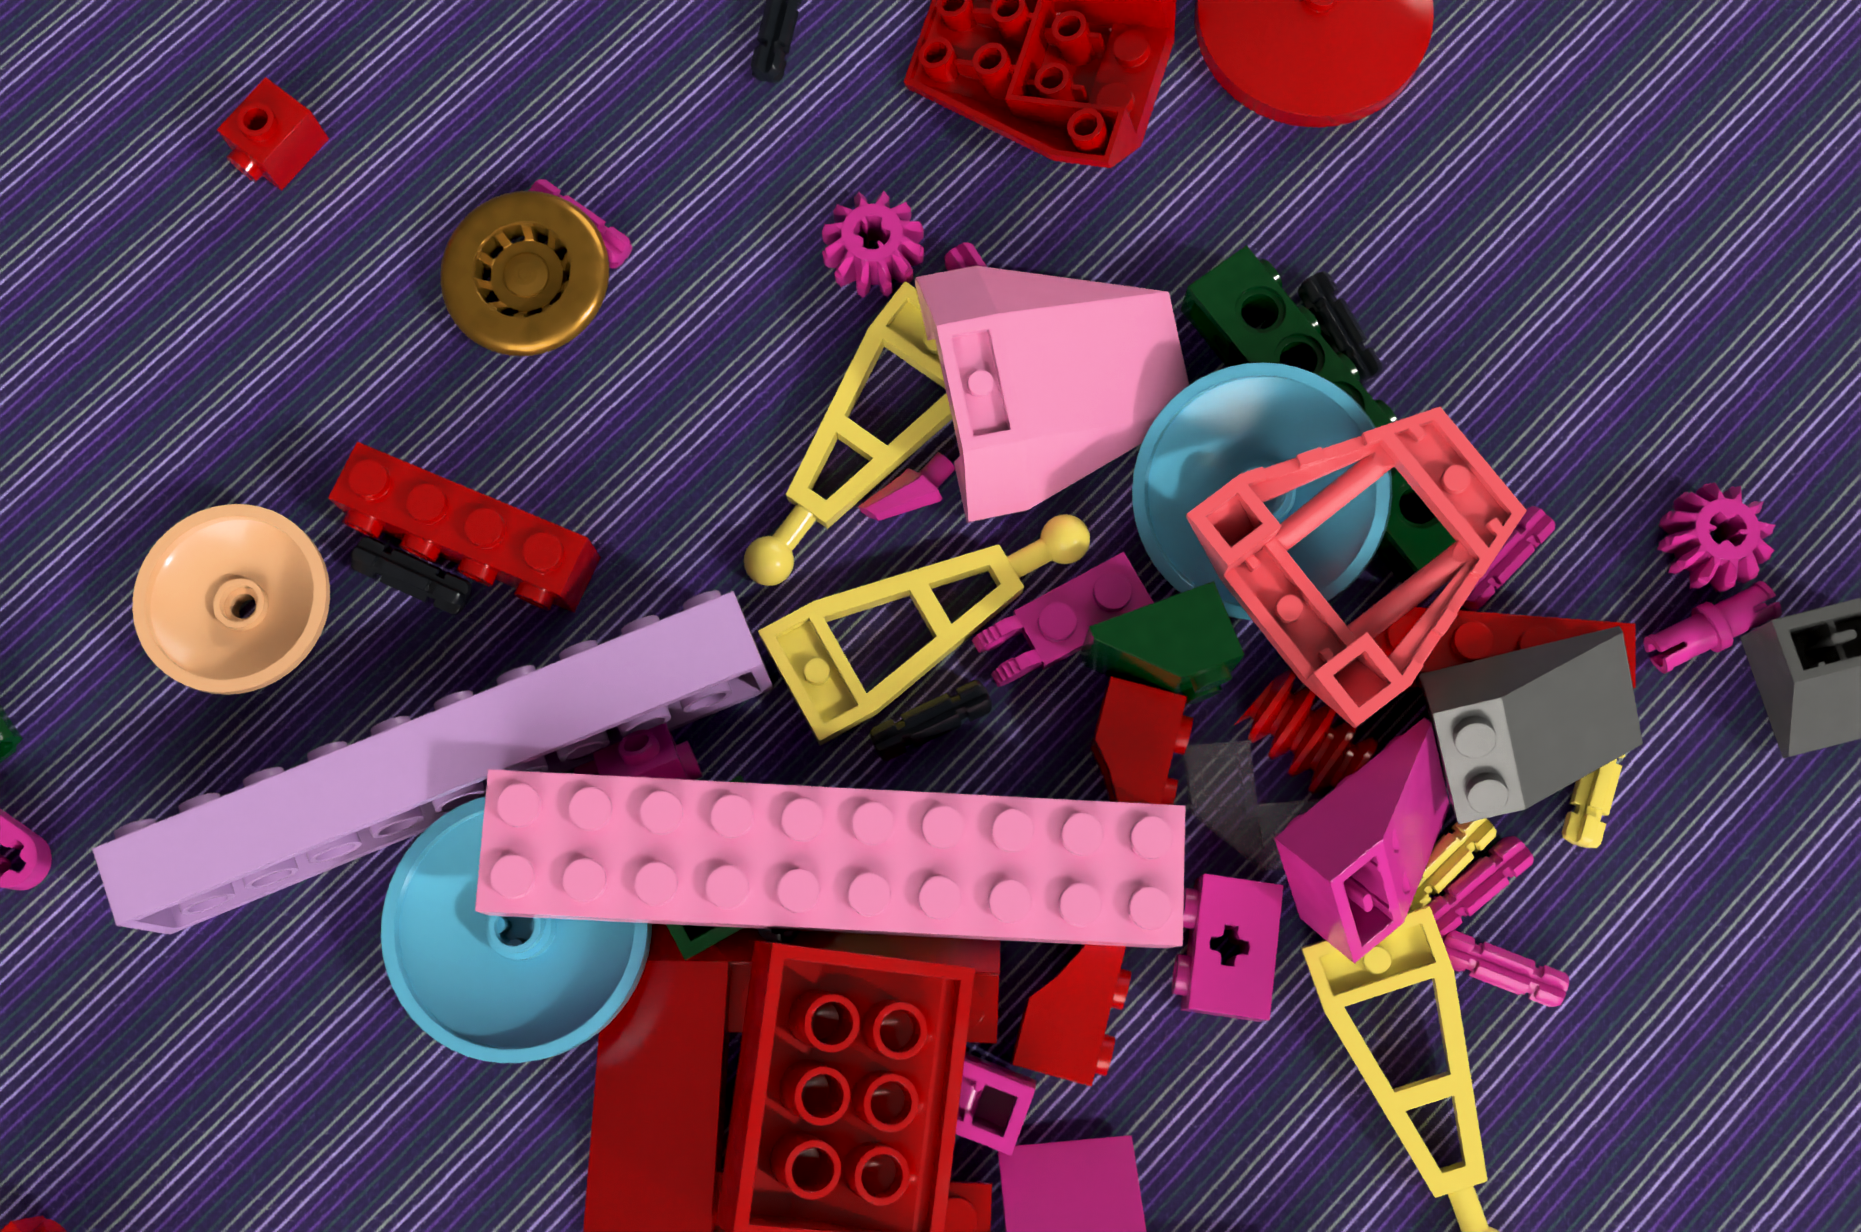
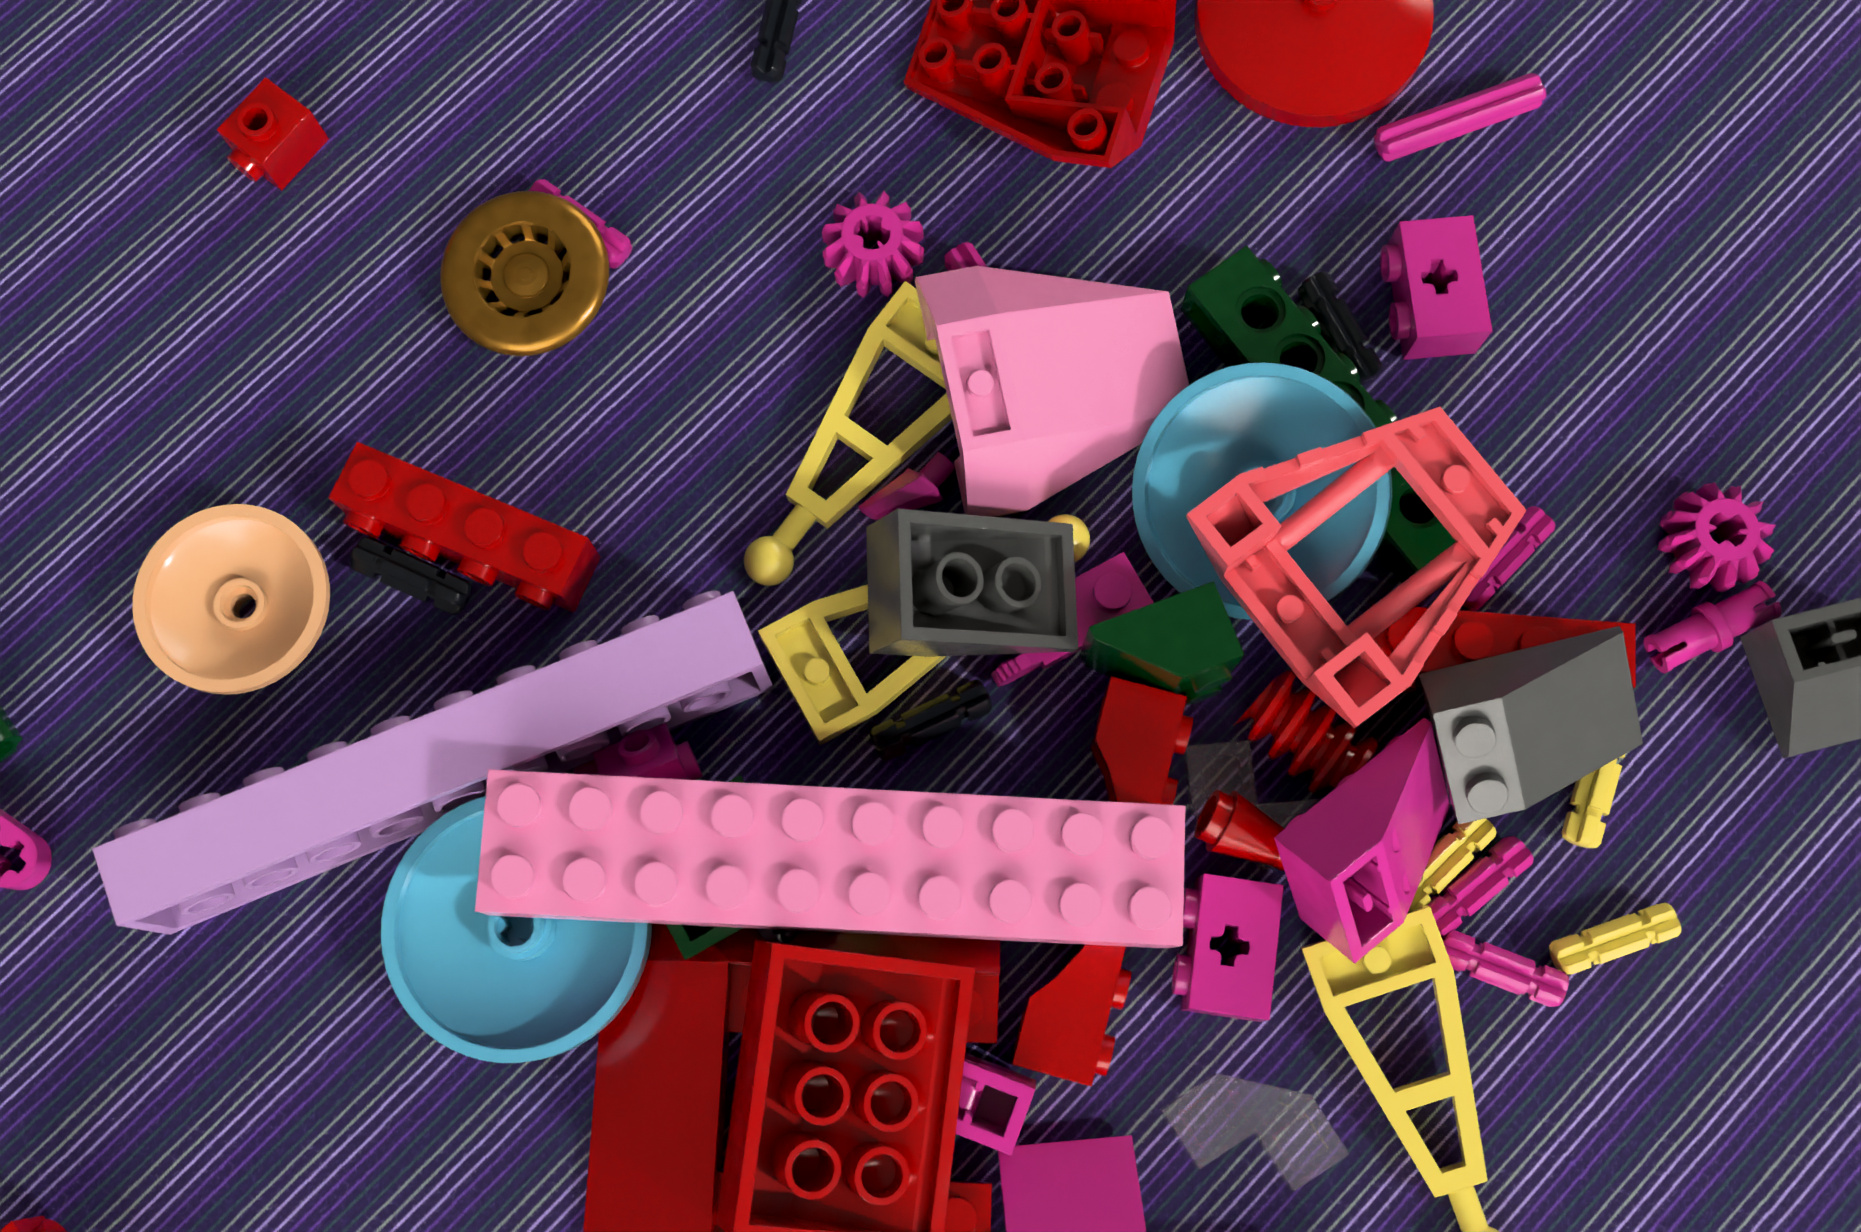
(969, 585): none -> dark grey slope
(1238, 829): none -> red cone
(1284, 1121): none -> clear tile
(1449, 261): none -> dark pink brick
(1459, 117): none -> dark pink axle
(1615, 938): none -> light yellow axle

